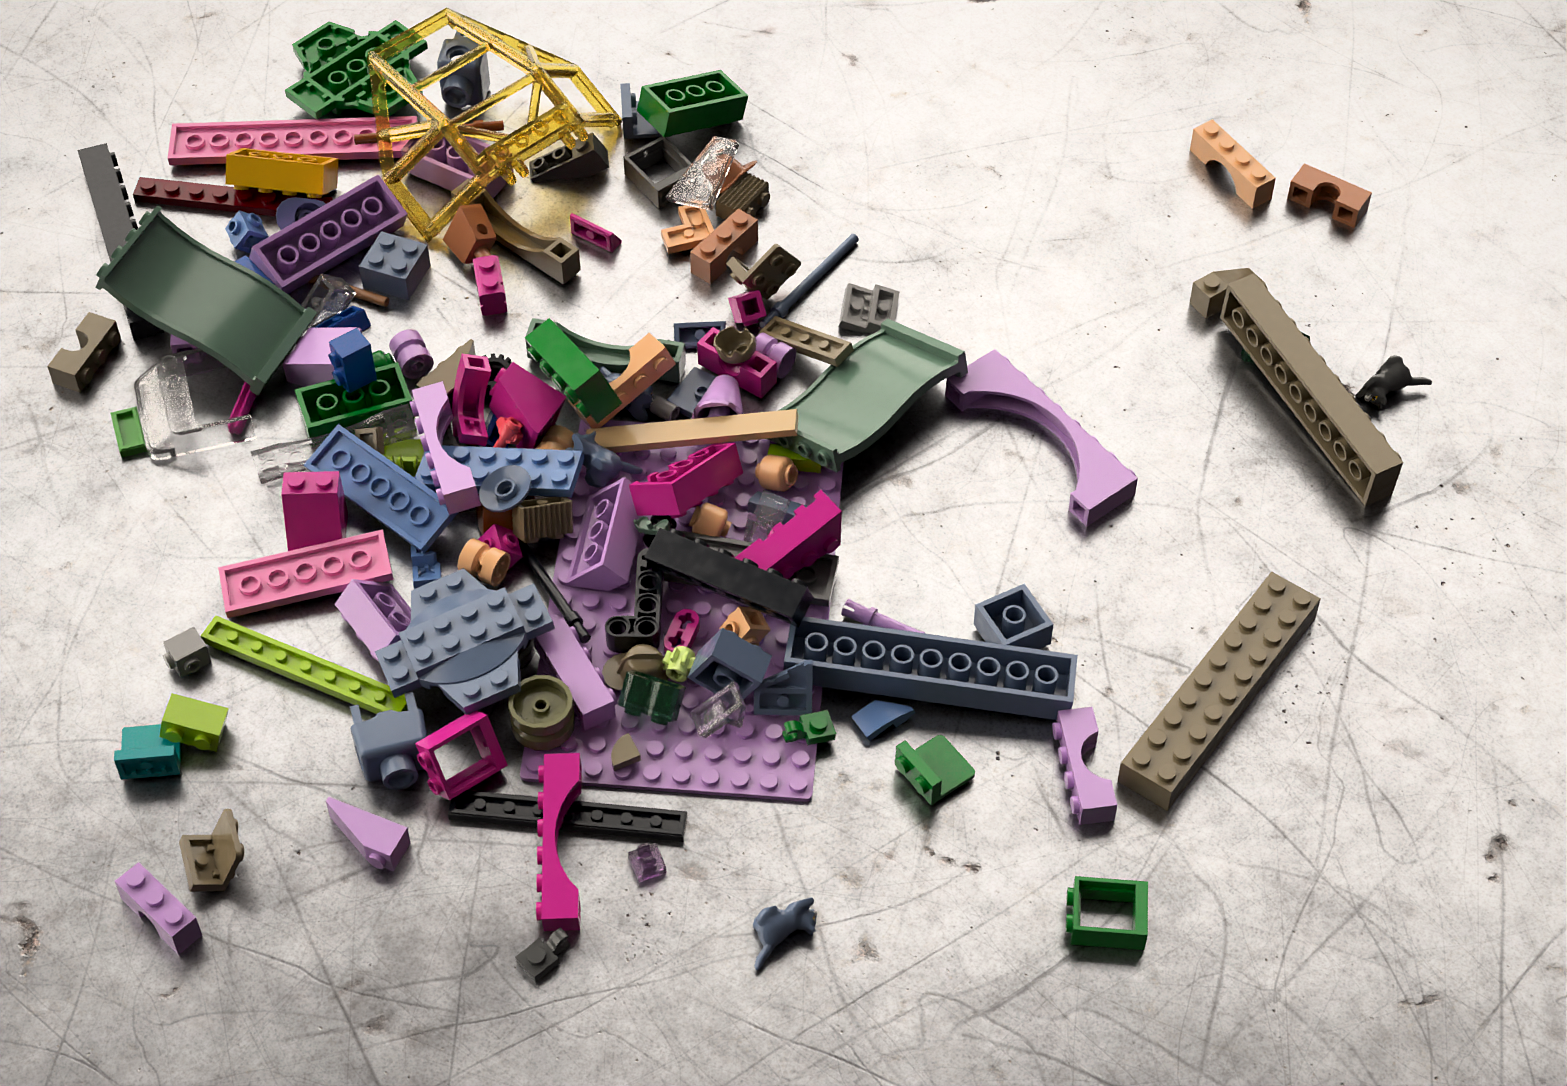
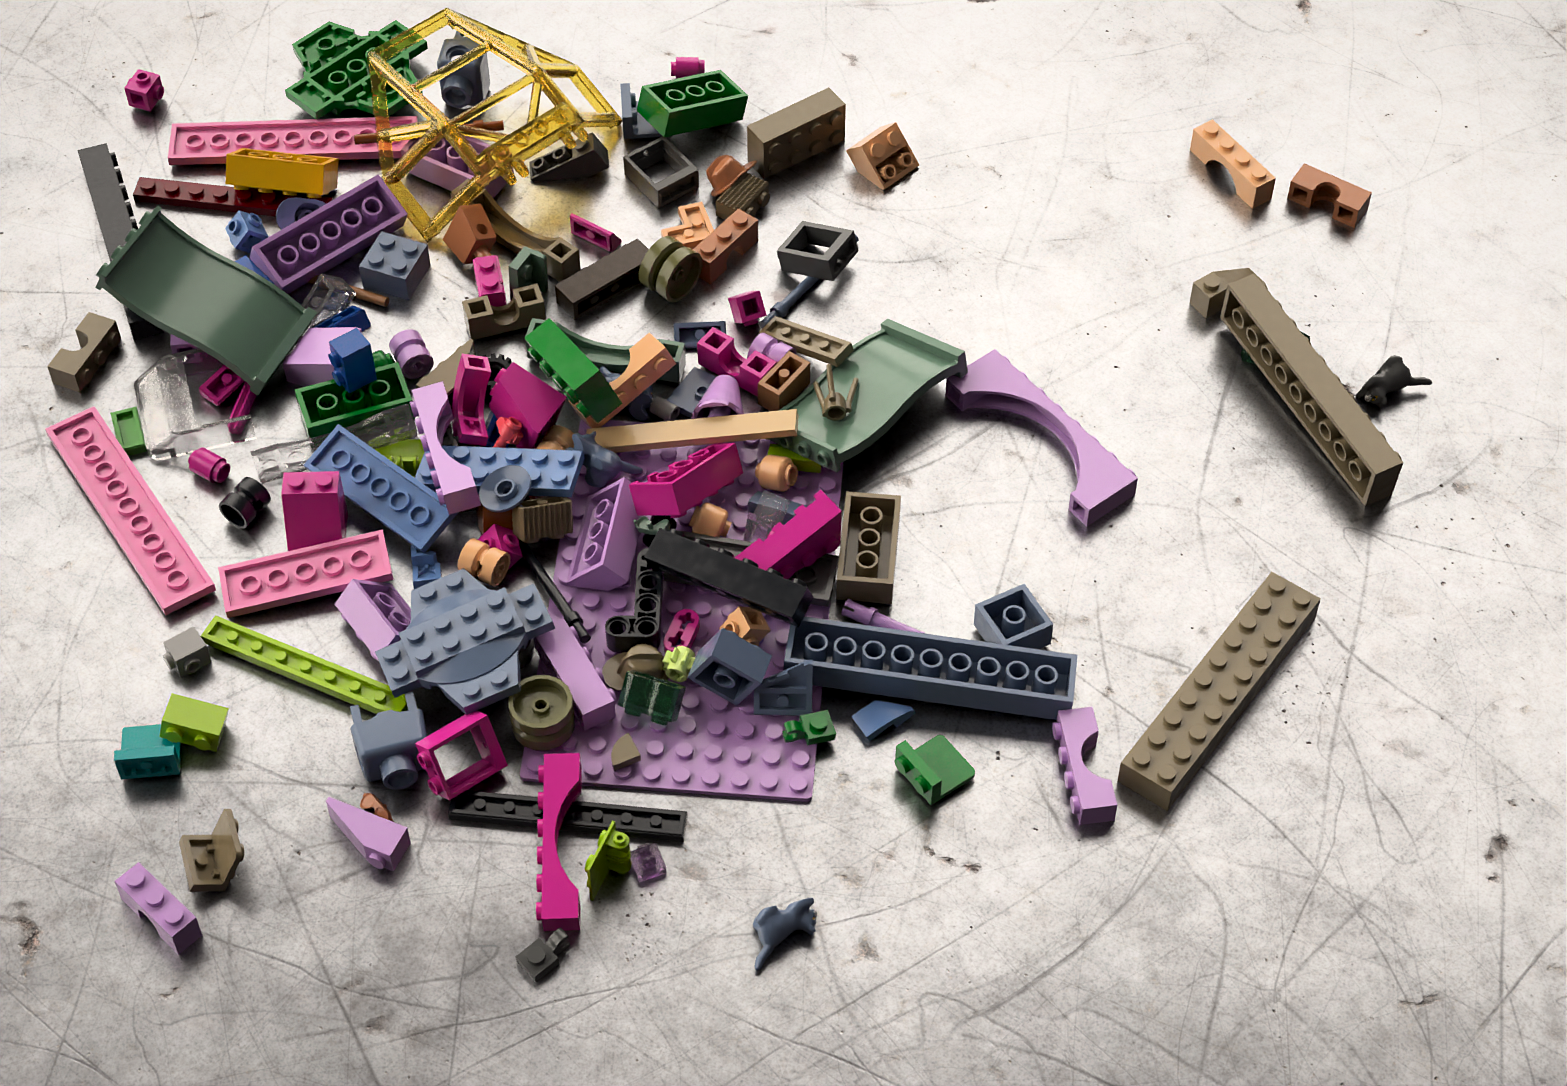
(130, 510): none -> bright pink plate
(144, 90): none -> dark pink brick
(209, 465): none -> dark pink brick
(220, 385): none -> dark pink slope
(244, 503): none -> black wheel
(370, 801): none -> nougat piece
(372, 437): dark tan tile -> none
(487, 320): none -> dark tan arch
(528, 269): none -> sand green bracket
(601, 280): none -> dark brown brick
(612, 854): none -> lime hinge
(670, 269): none -> olive wheel
(687, 66): none -> dark pink brick
(705, 176): clear wing -> none
(718, 710): clear slope -> none
(735, 345): dark tan hair -> none
(767, 273): dark tan bracket -> none
(784, 382): none -> medium nougat brick
(796, 132): none -> dark tan brick
(835, 405): none -> dark tan plant
(841, 250): none -> dark grey window
(866, 309): light grey slope -> none
(868, 547): none -> dark tan brick
(883, 156): none -> light nougat slope
(1108, 890): green window -> none

